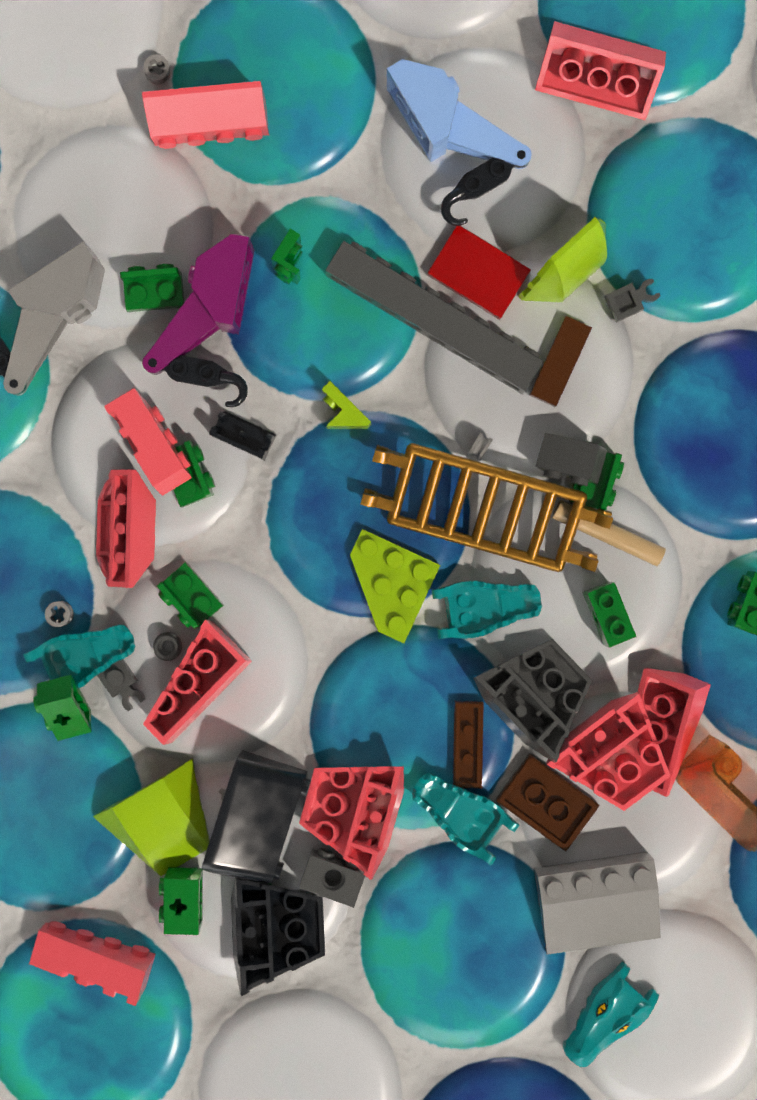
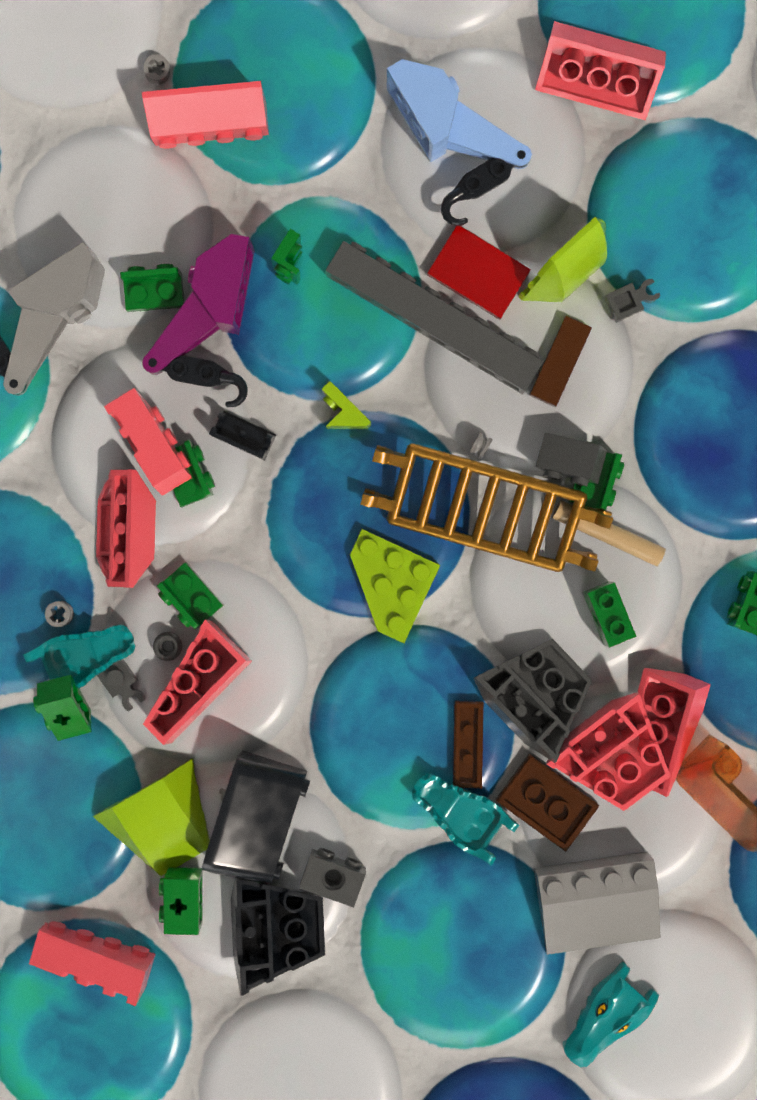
(354, 811): coral wedge -> none
(482, 607): teal animal -> none

